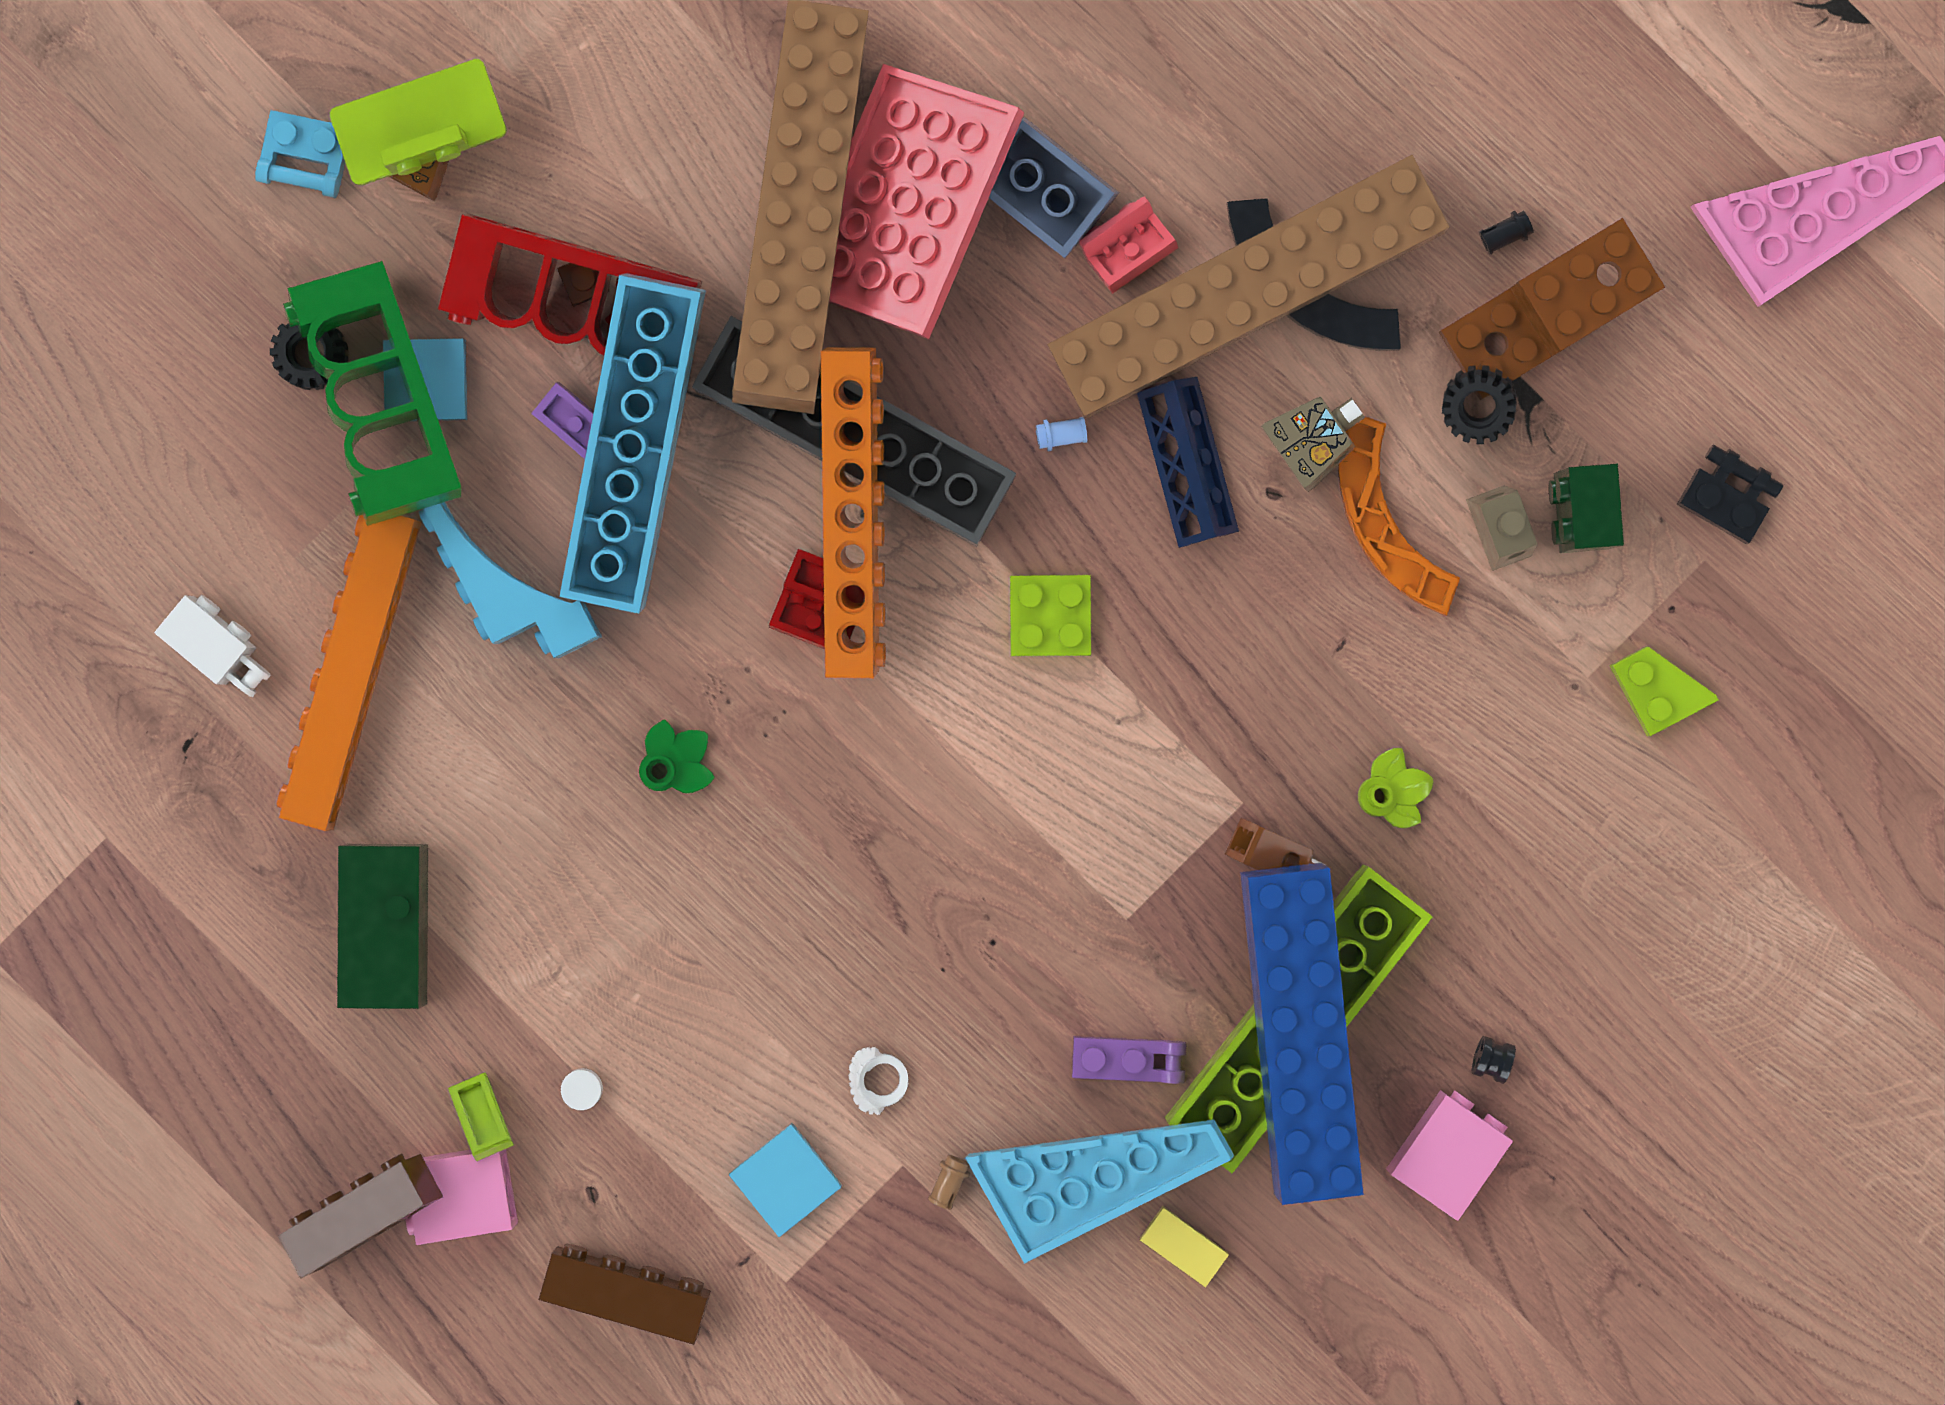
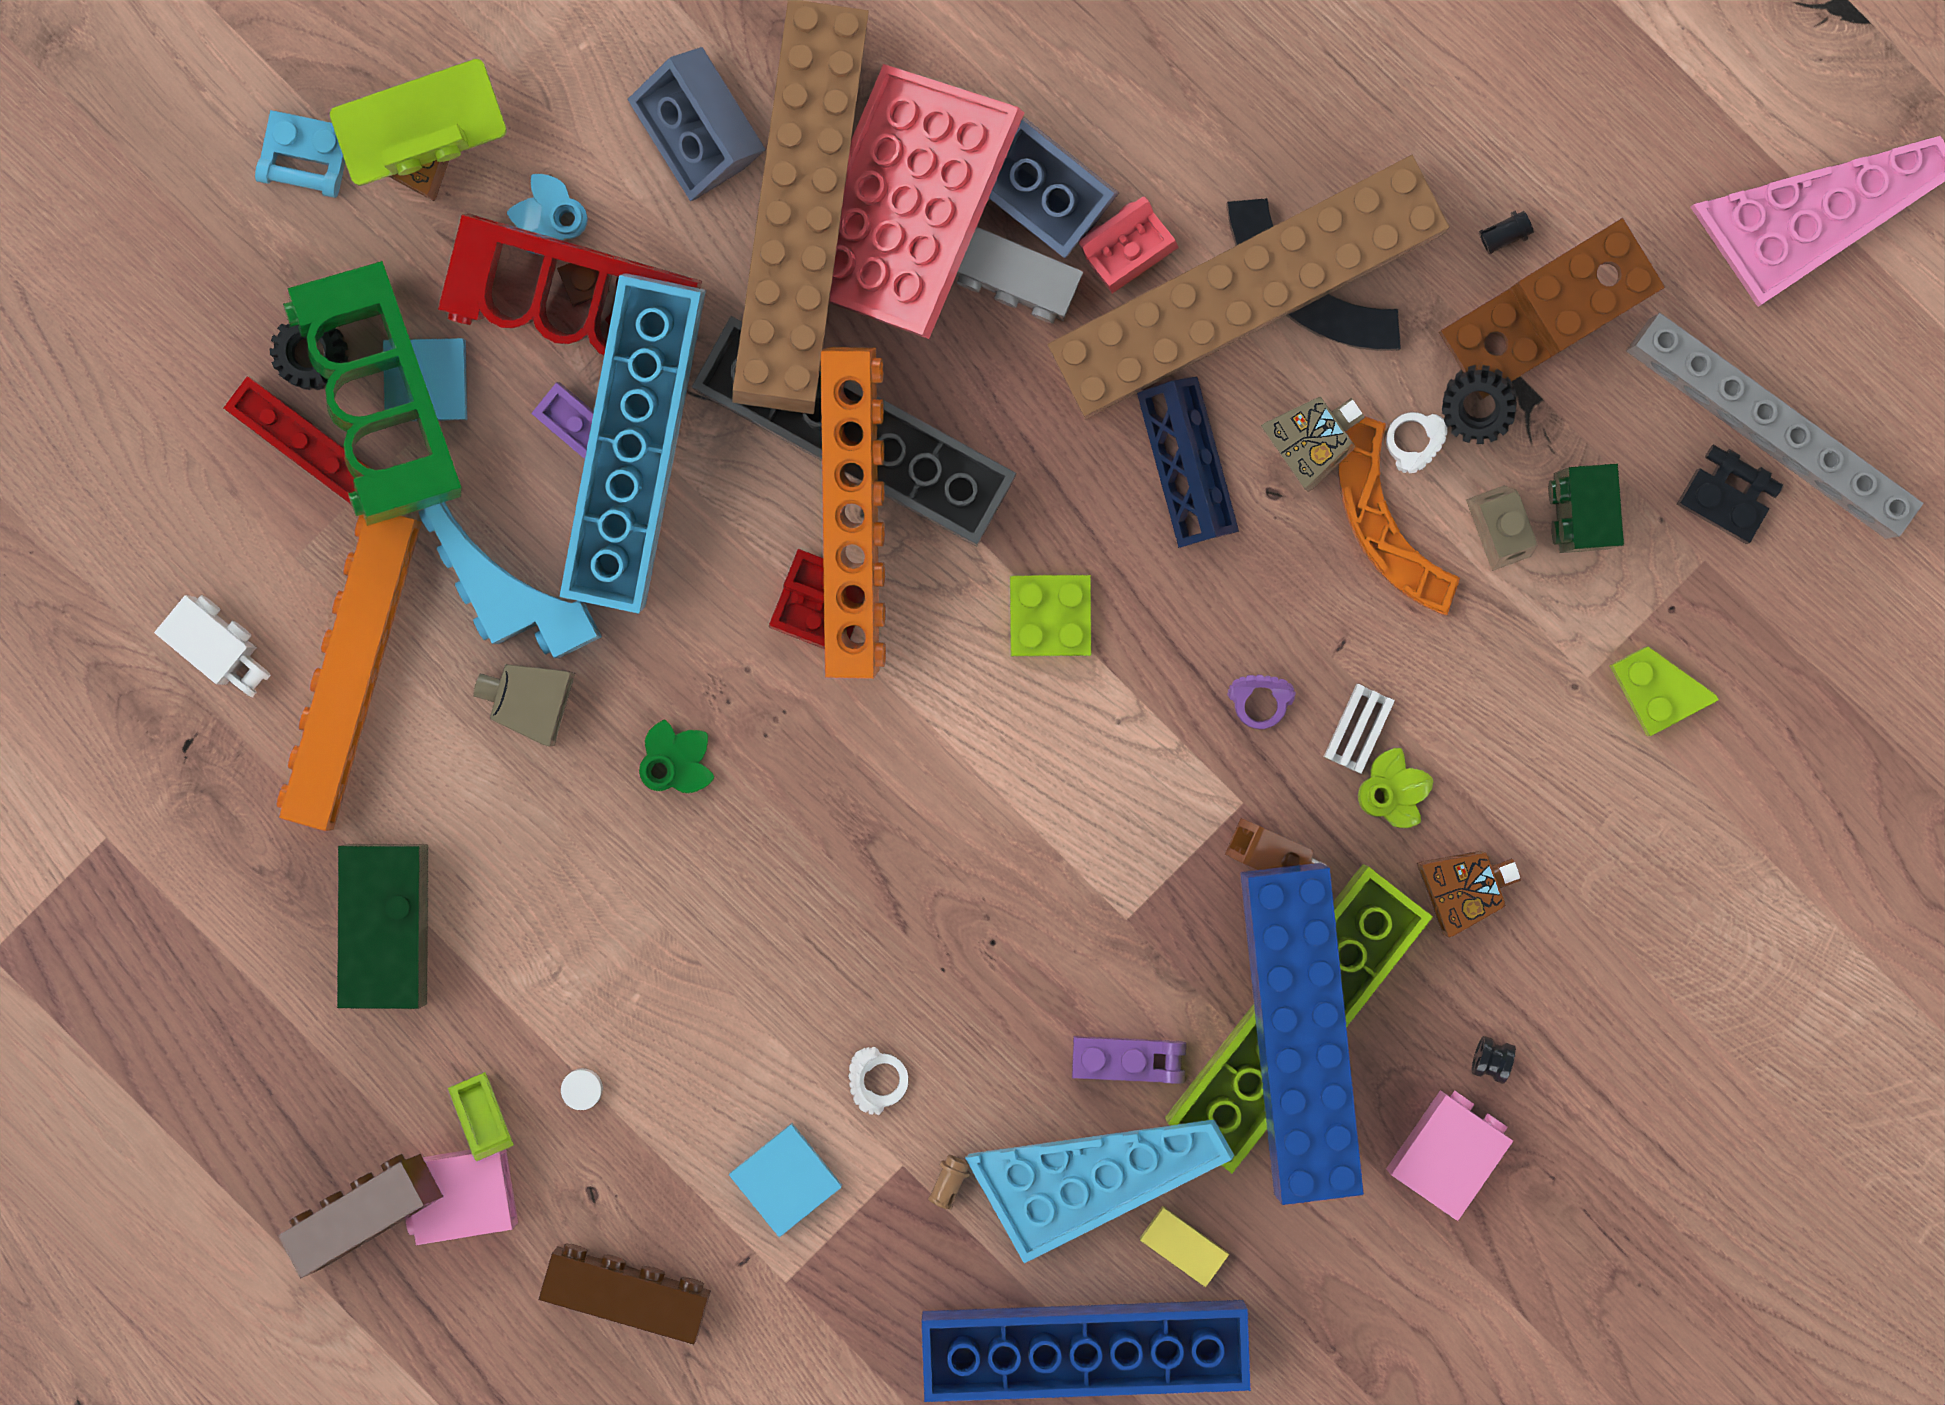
(292, 435): none -> red plate
(528, 700): none -> dark tan torso
(547, 207): none -> medium azure plate
(695, 122): none -> sand blue slope
(1018, 276): none -> light grey brick
(1061, 433): light blue pin -> none
(1085, 1350): none -> blue brick
(1243, 688): none -> medium lavender piece
(1373, 697): none -> white tile
(1412, 461): none -> white piece
(1466, 888): none -> dark orange torso
(1774, 427): none -> light grey brick

